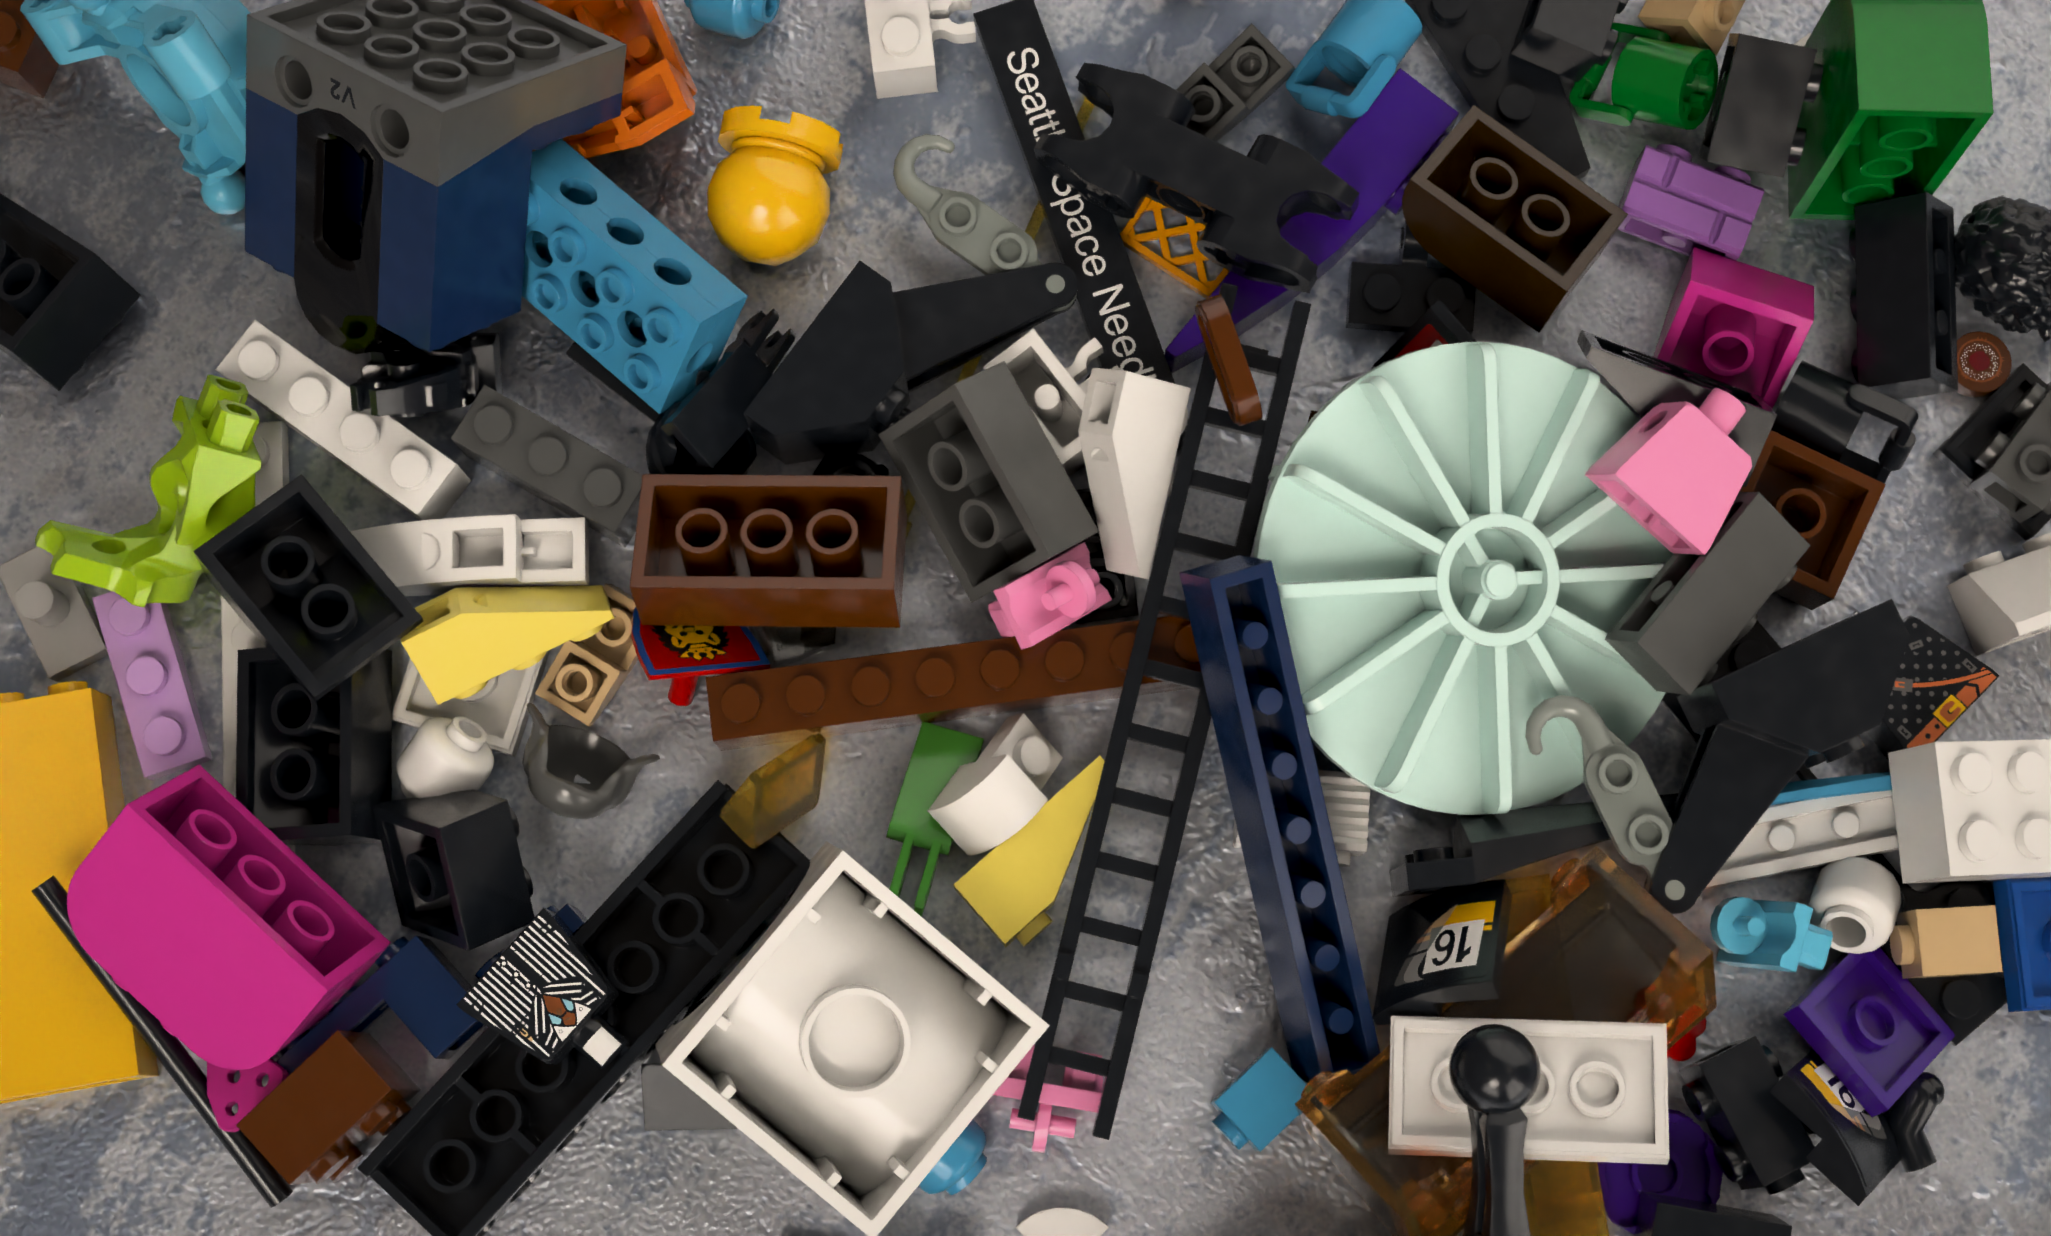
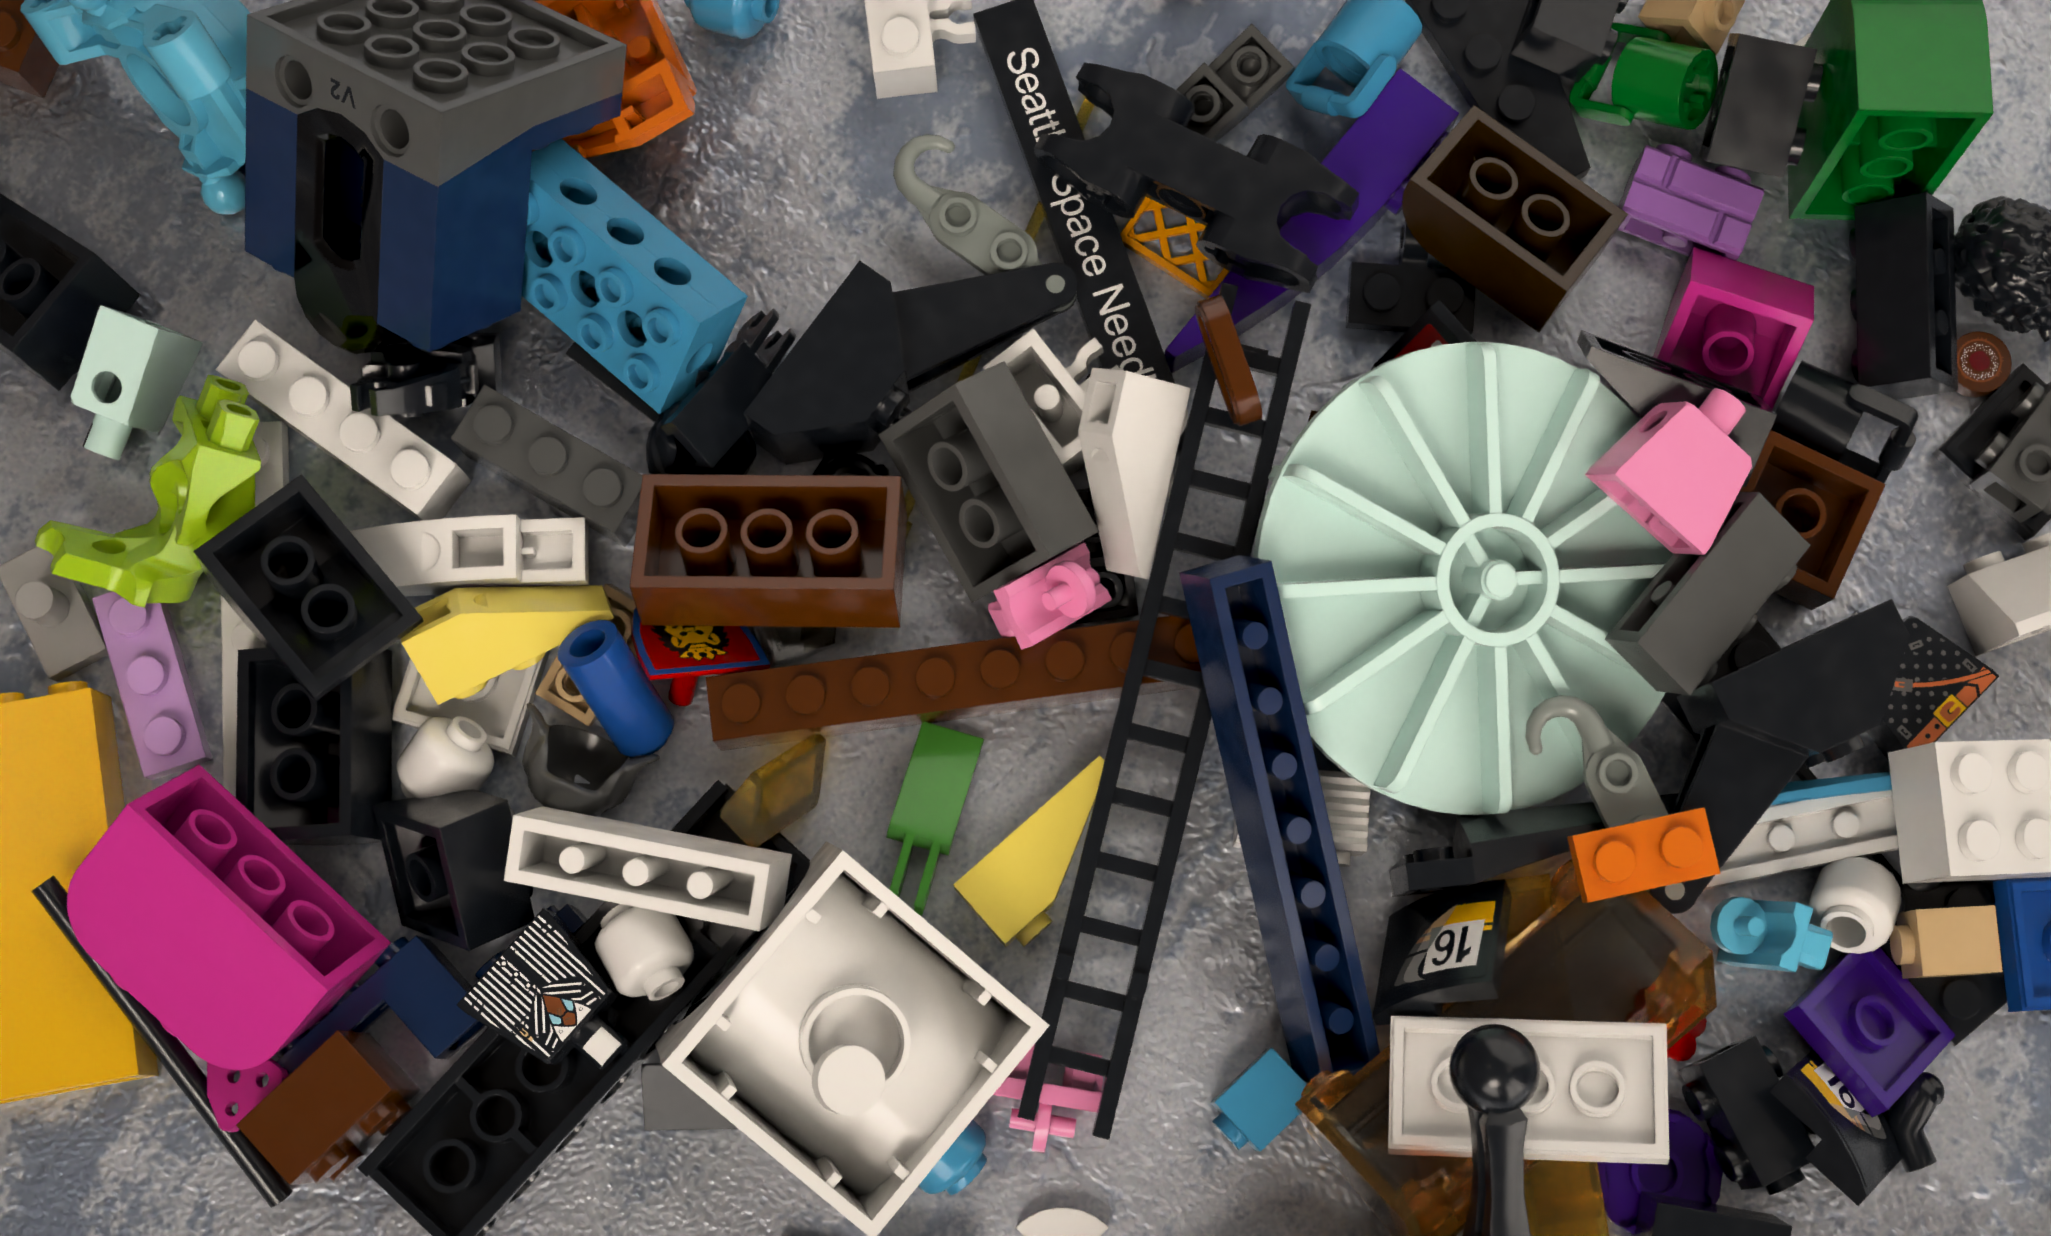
(130, 377): none -> light aqua torso
(616, 688): none -> blue brick
(644, 951): none -> white head
(647, 867): none -> white brick
(771, 188): yellow tile -> none
(848, 1080): none -> white tile
(1000, 790): white brick -> none
(1643, 855): none -> orange plate

